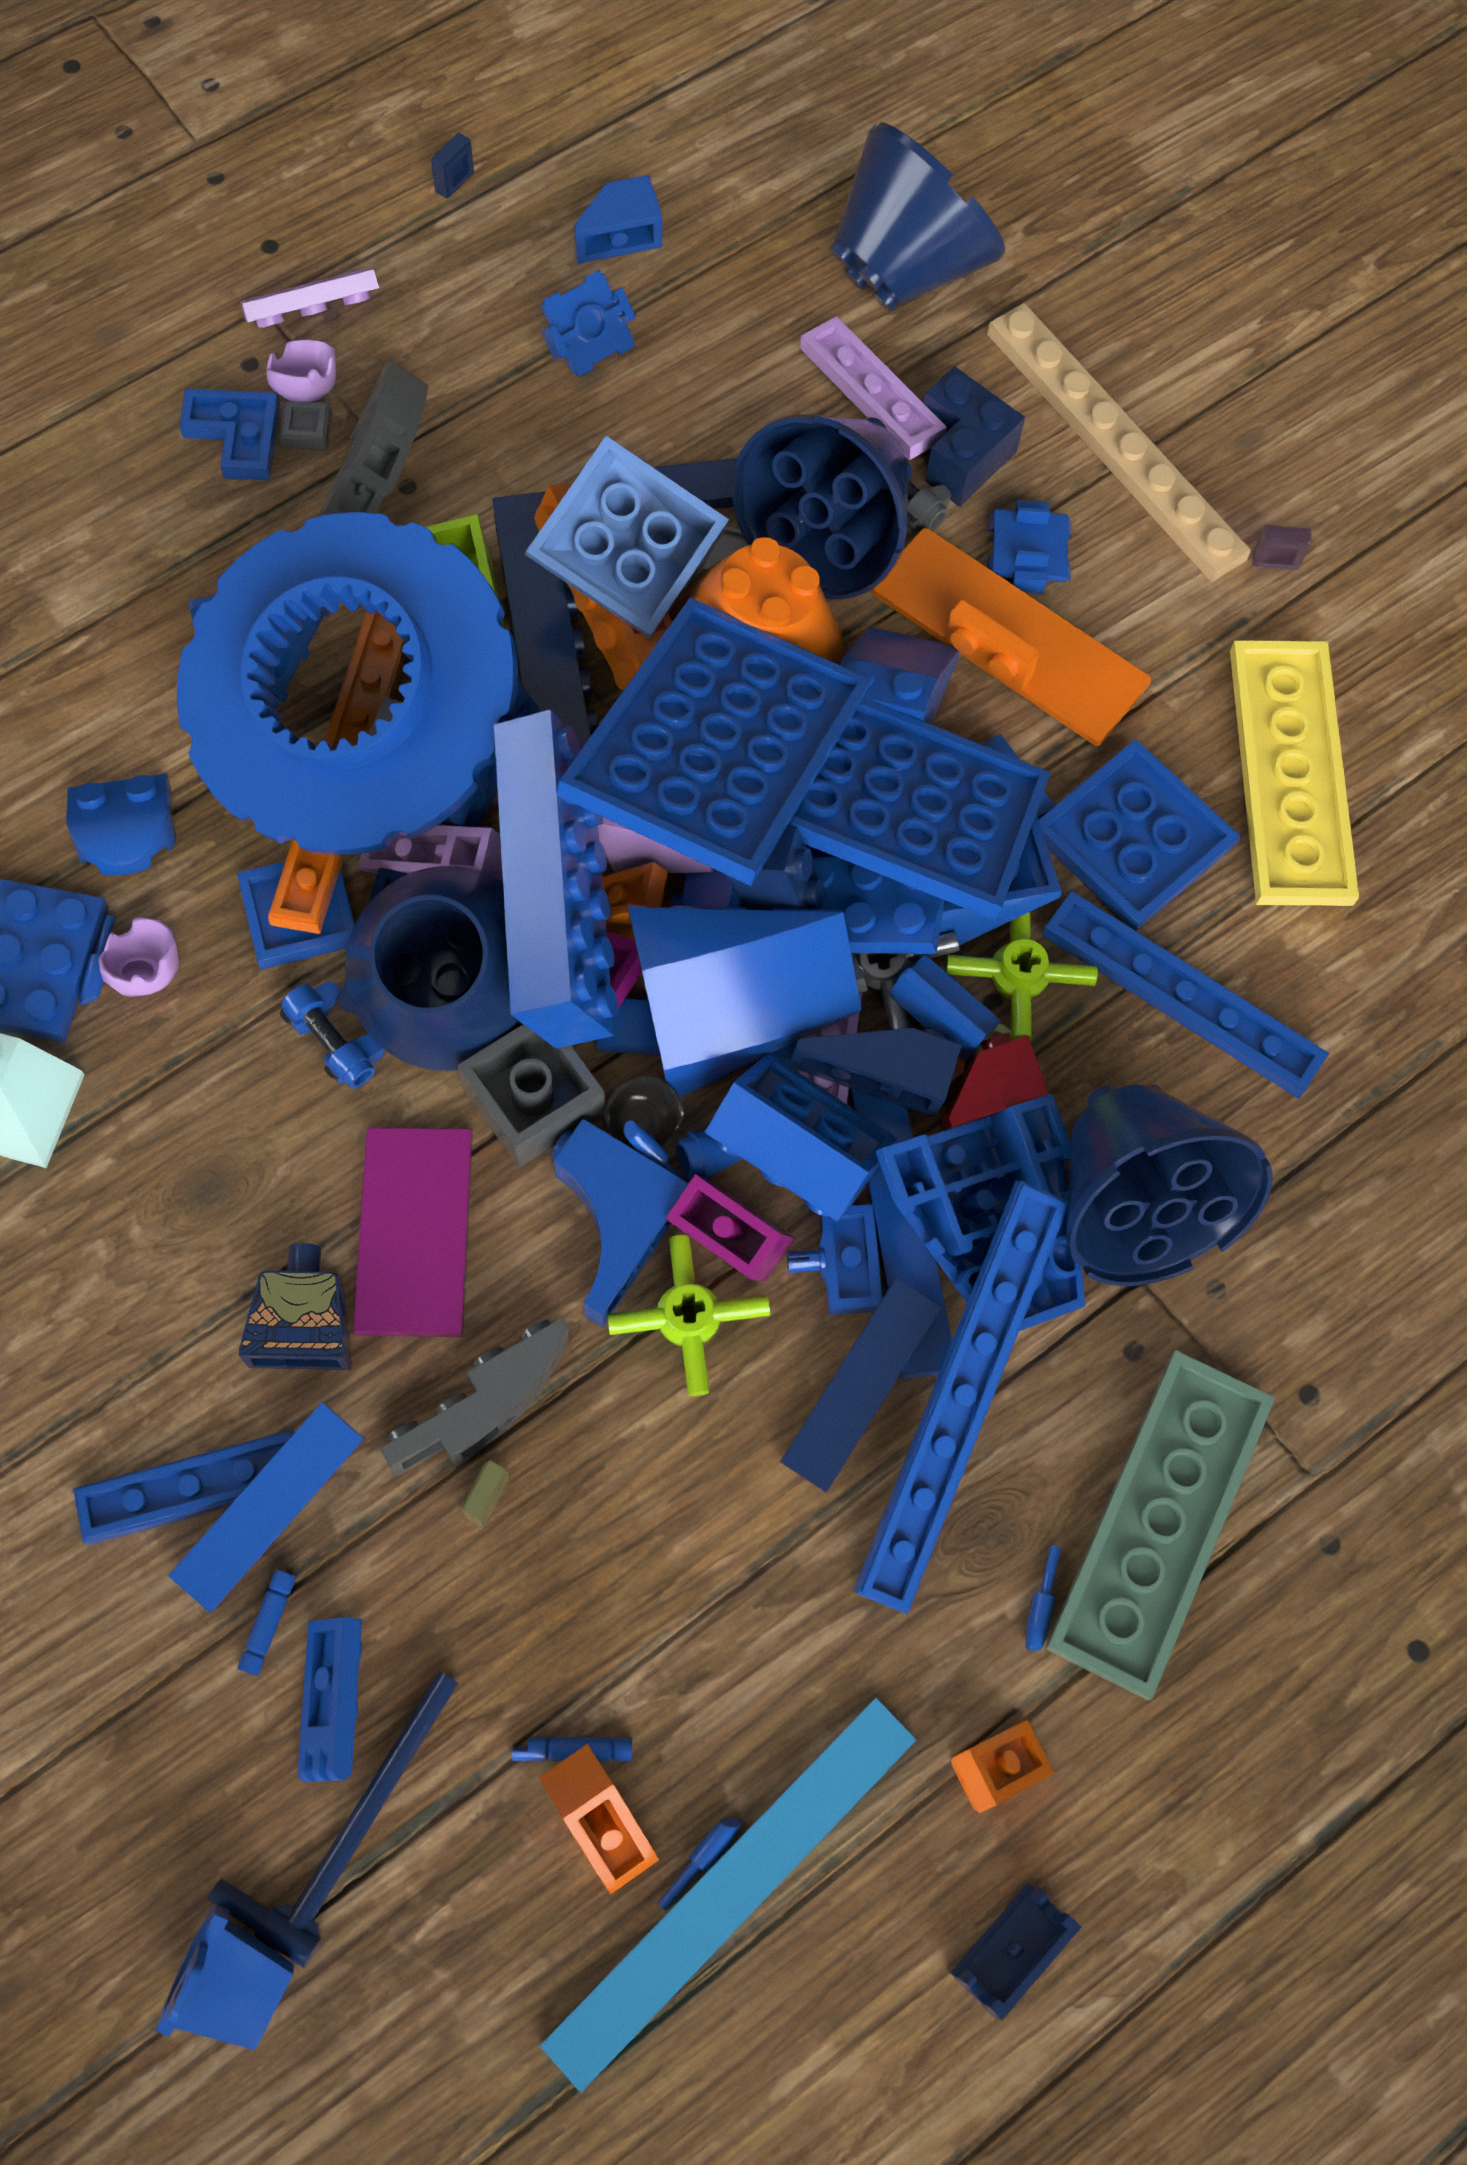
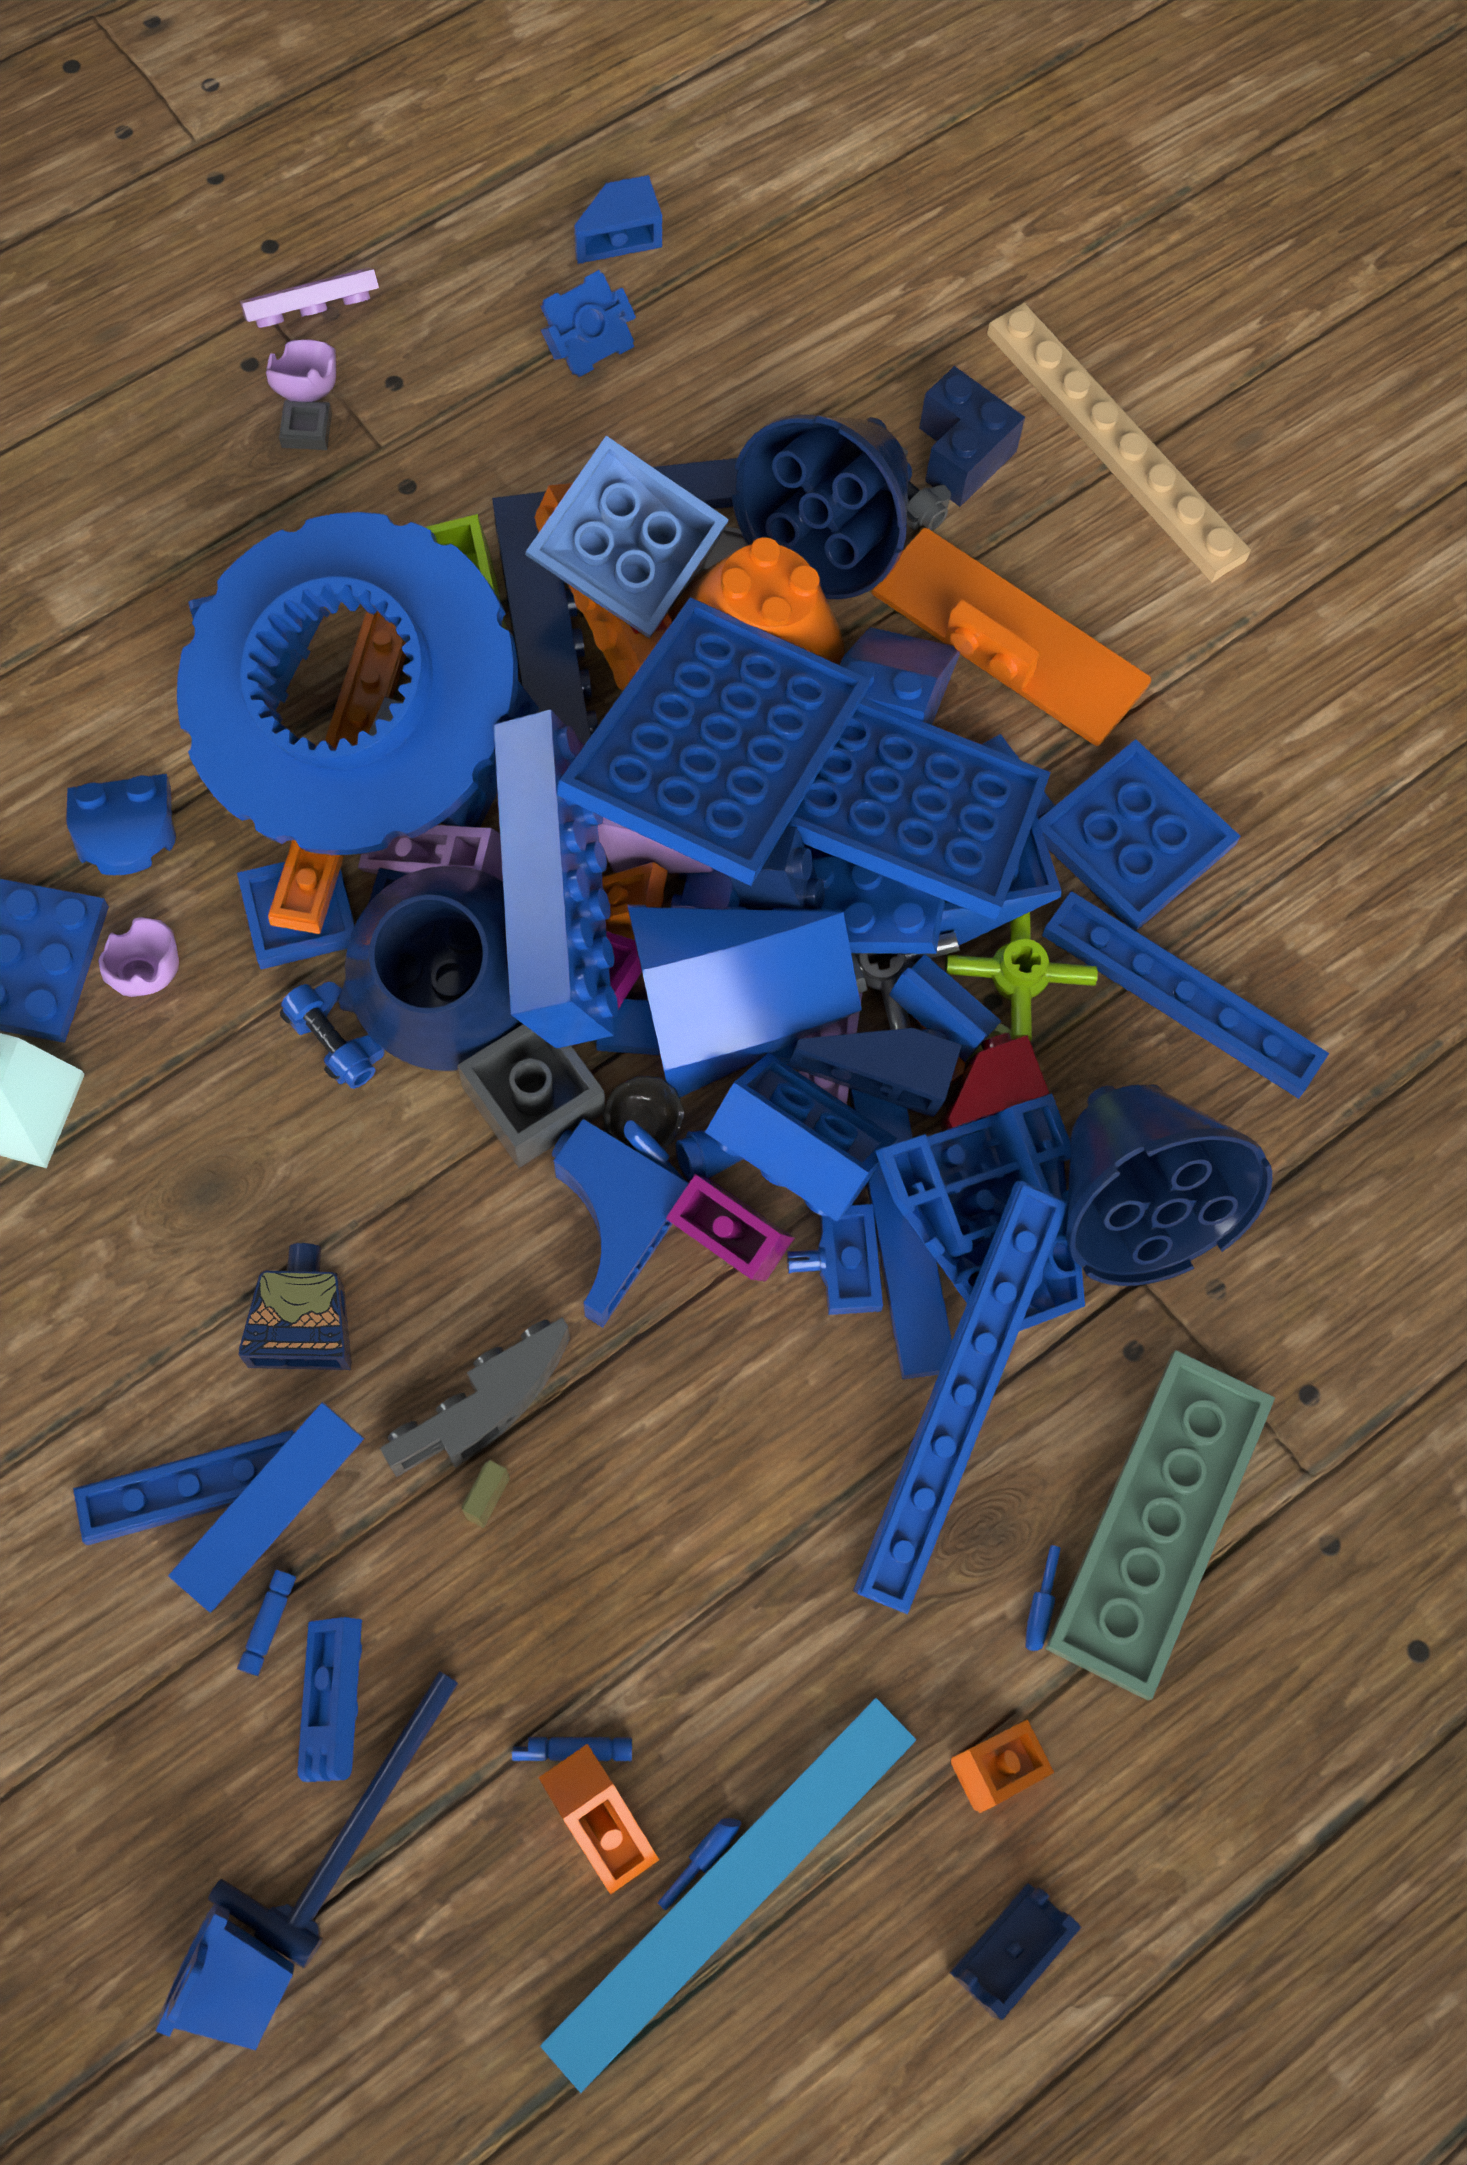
(92, 979): blue piece -> none
(239, 418): blue plate -> none
(379, 443): dark grey slope -> none
(413, 1233): magenta tile -> none
(452, 165): dark blue tile -> none
(670, 1322): lime bar -> none
(860, 1385): dark blue tile -> none
(872, 386): lavender plate -> none
(907, 225): dark blue cone -> none
(1030, 545): blue piece -> none
(1281, 547): clear purple tile -> none
(1293, 774): light yellow plate -> none

